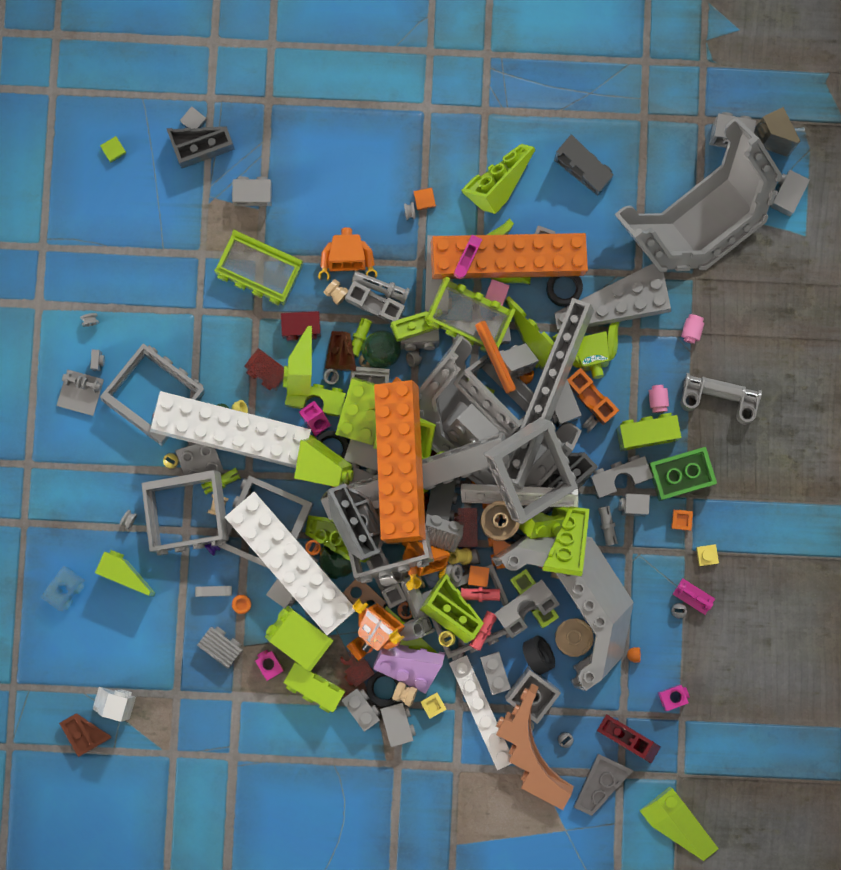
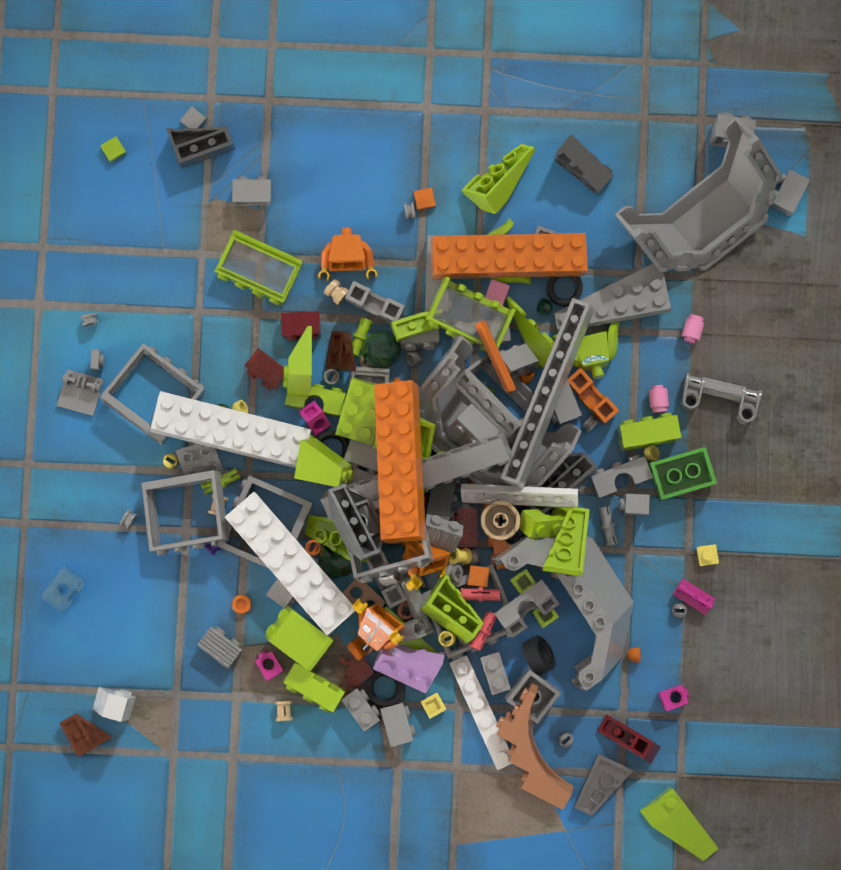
(121, 571): lime slope -> none
(209, 591): light grey beam -> none
(283, 711): none -> tan bush
(391, 289): light grey pin -> none
(404, 693): tan wheel -> none
(467, 257): dark pink piece -> none
(504, 483): light grey window -> none
(544, 306): none -> clear green hinge
(574, 637): tan tile -> none
(651, 453): none -> light yellow hinge
(682, 520): orange plate -> none
(777, 132): dark tan slope -> none

